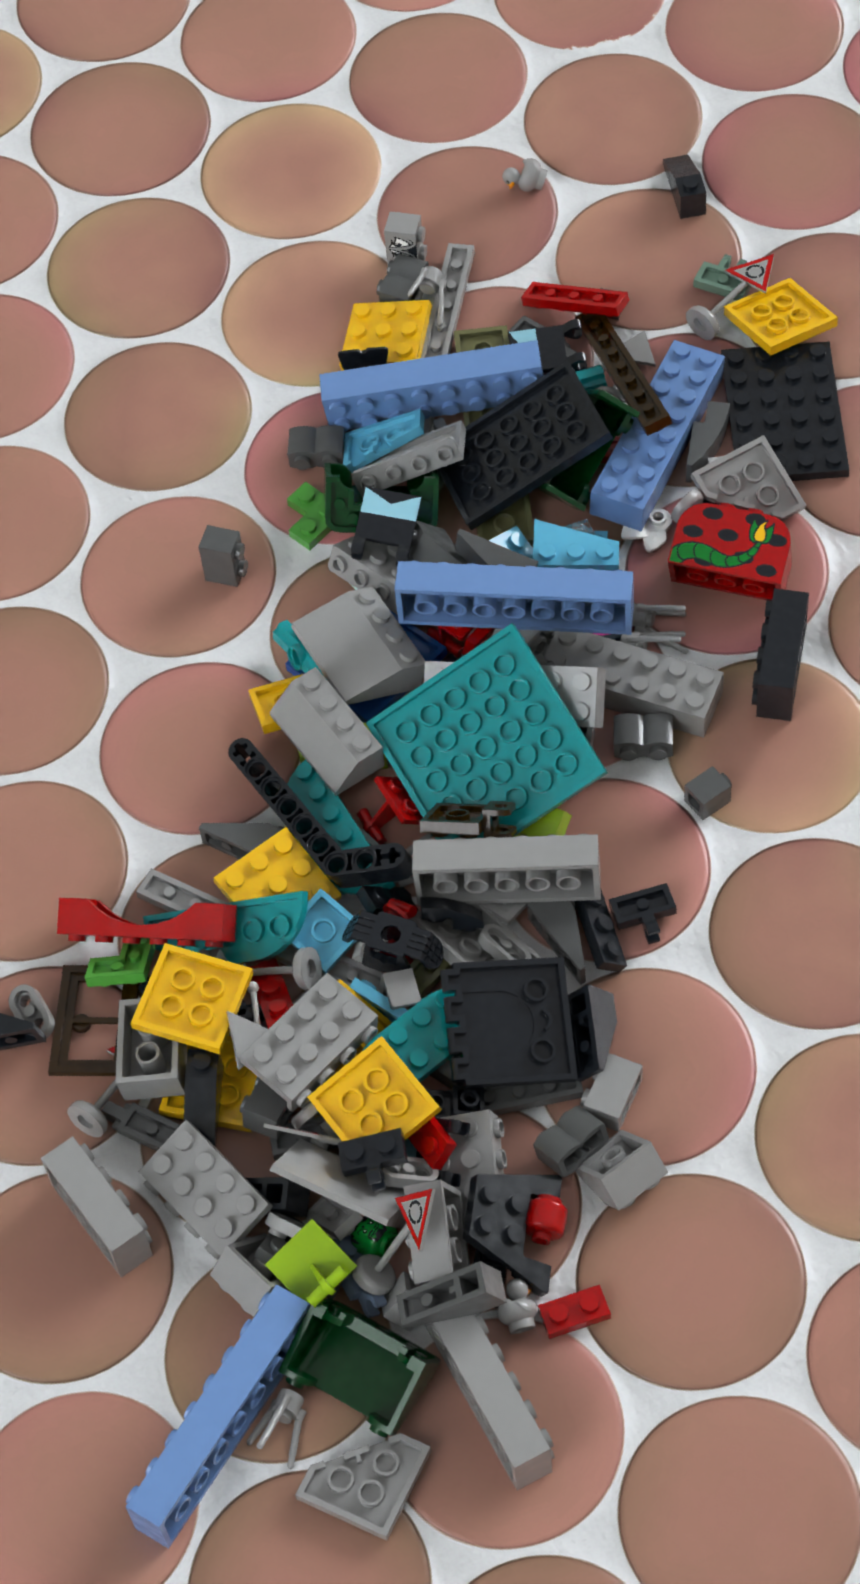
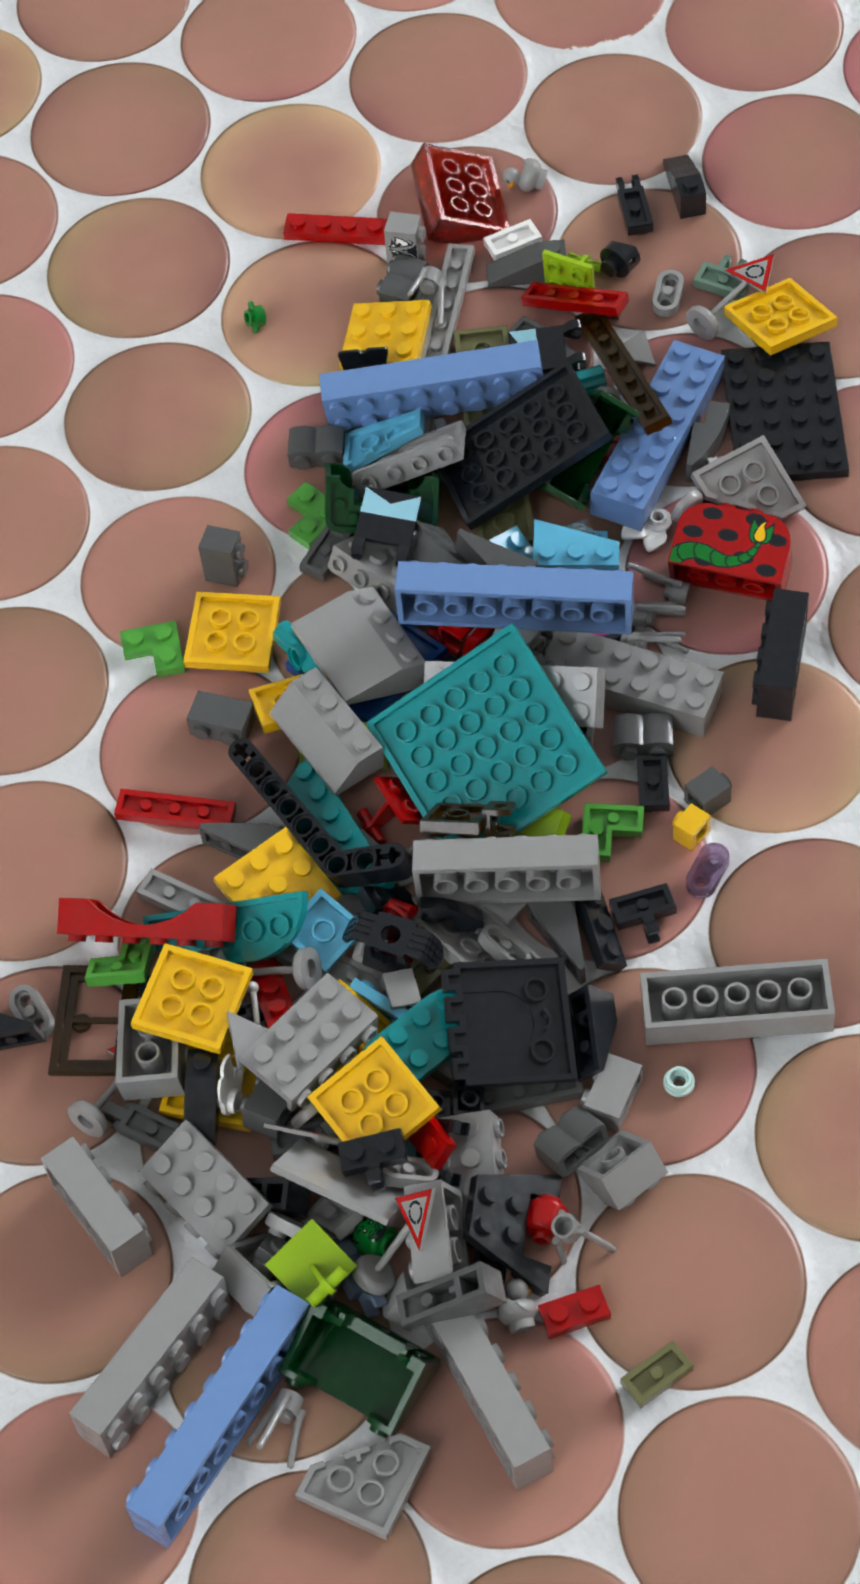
(151, 1358): none -> light grey brick
(156, 640): none -> bright green plate
(172, 809): none -> red plate
(220, 717): none -> dark grey brick
(229, 1087): none -> white plate
(232, 632): none -> yellow plate
(255, 316): none -> green plate
(317, 558): none -> dark grey hinge
(334, 229): none -> red plate
(458, 194): none -> clear red slope
(512, 239): none -> white plate
(523, 265): none -> dark grey slope
(569, 1230): none -> light grey plant
(570, 269): none -> lime plate
(610, 821): none -> bright green plate
(616, 258): none -> black piece
(634, 206): none -> black hinge
(653, 782): none -> black plate
(656, 1374): none -> olive plate
(667, 298): none -> light grey plate
(675, 590): none -> light grey plant
(682, 1074): none -> light aqua plate
(691, 826): none -> yellow plate
(705, 872): none -> clear purple plate
(737, 1002): none -> light grey brick

